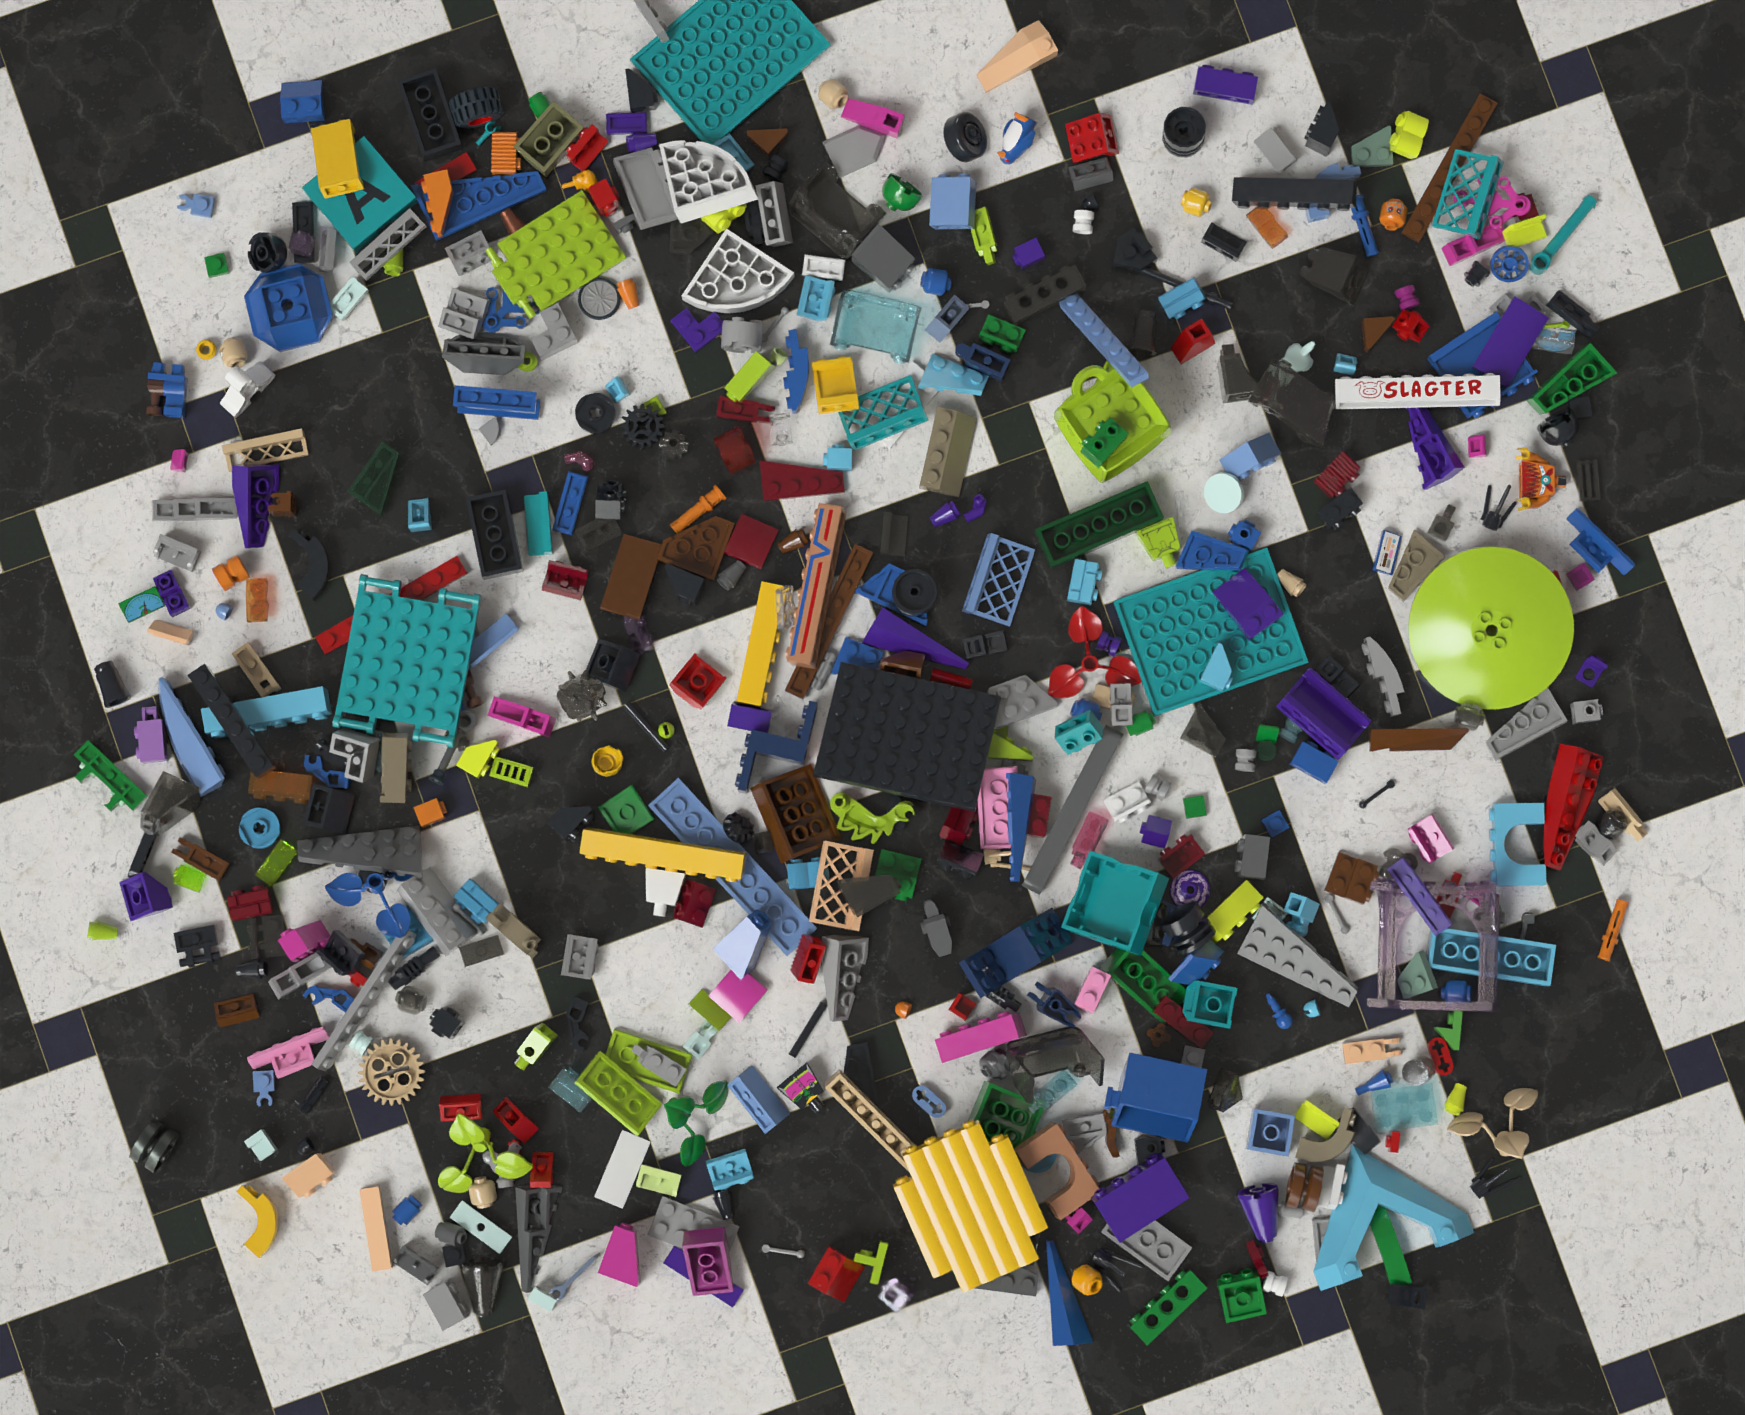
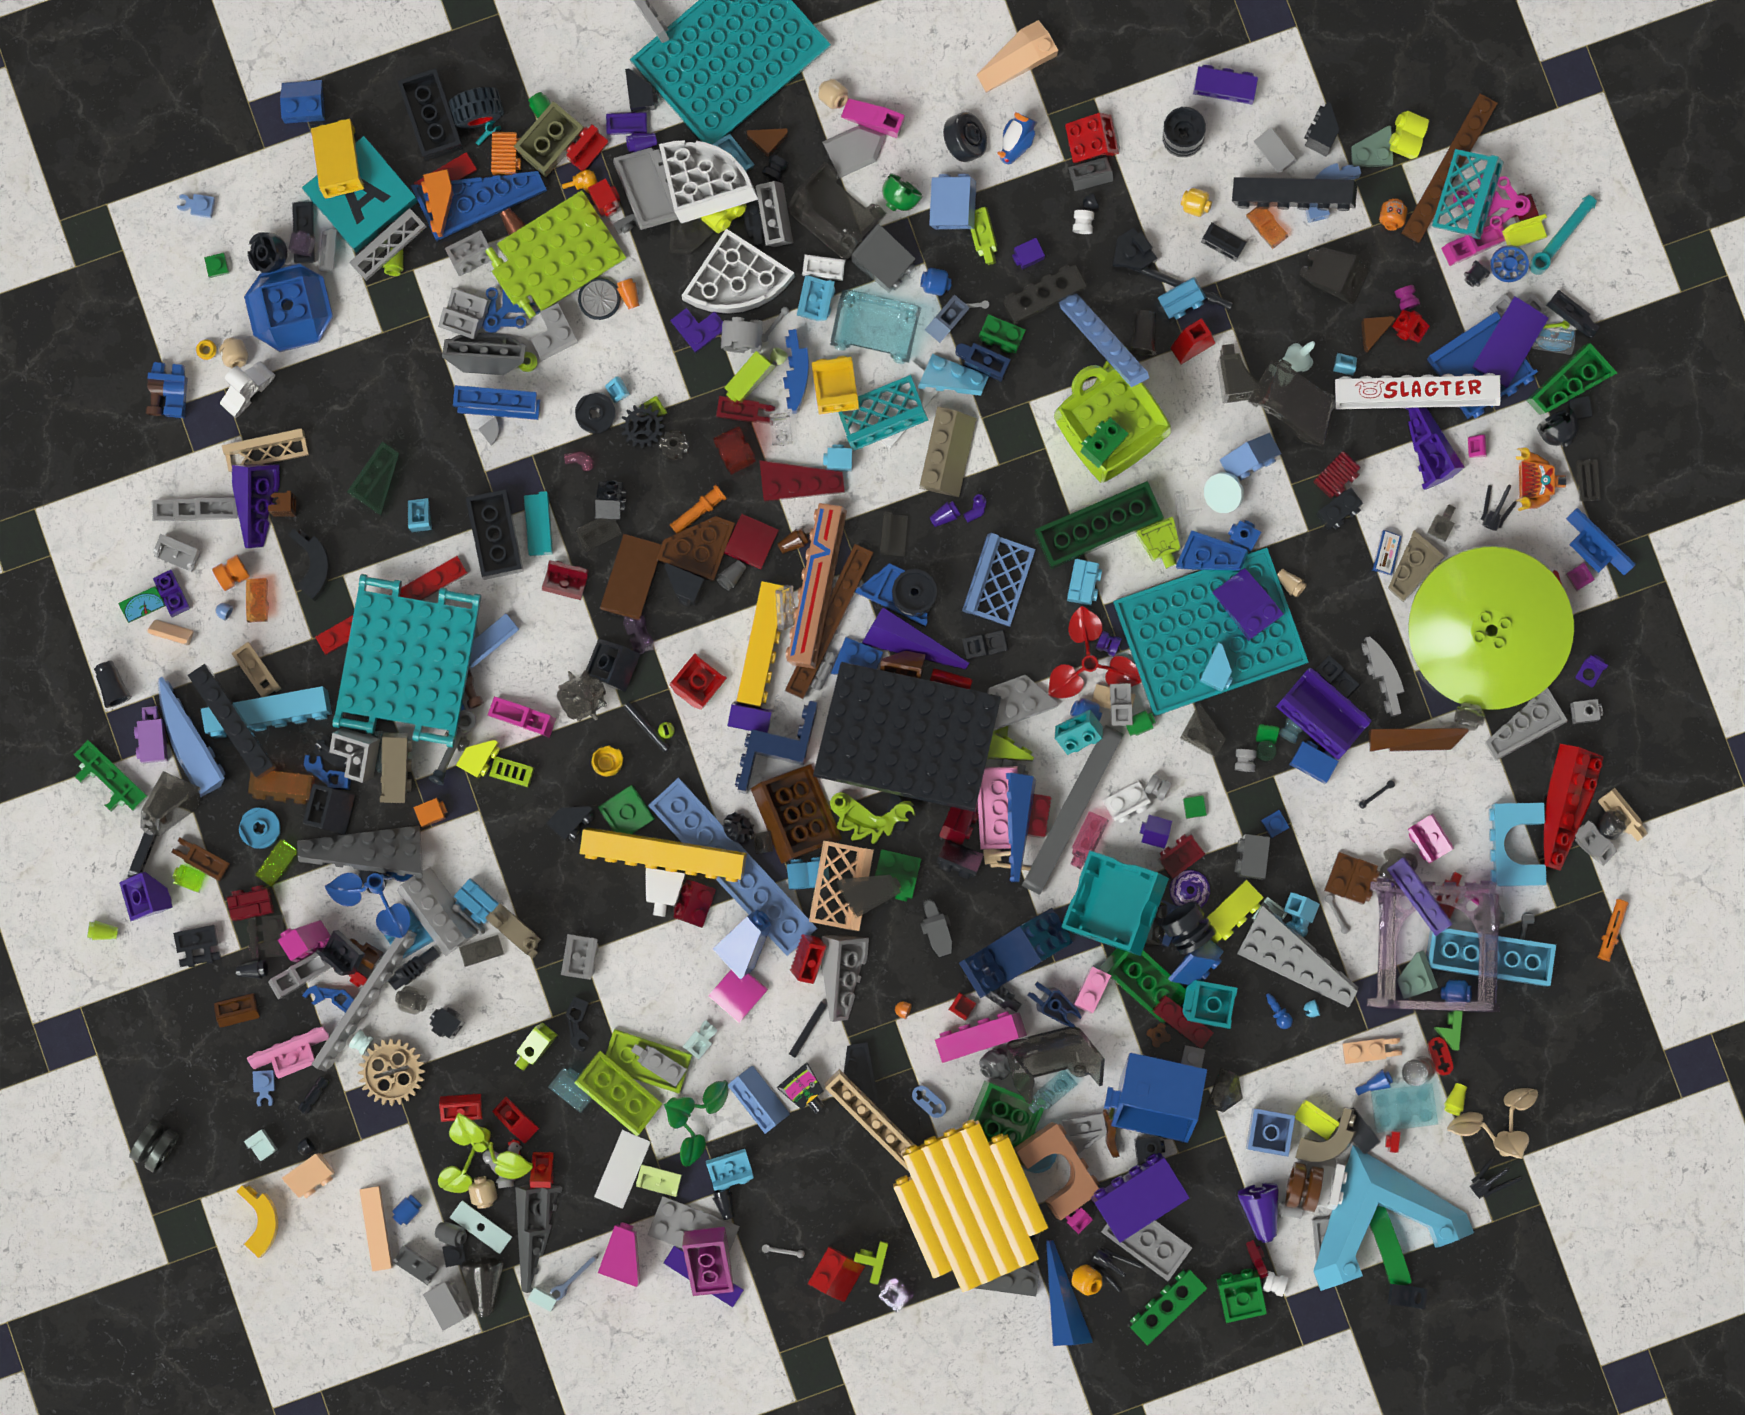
(179, 460): dark pink slope -> none
(348, 298): light aqua plate -> none
(570, 503): blue tile -> none
(710, 1010): lime slope -> none
(1360, 216): blue pin -> none

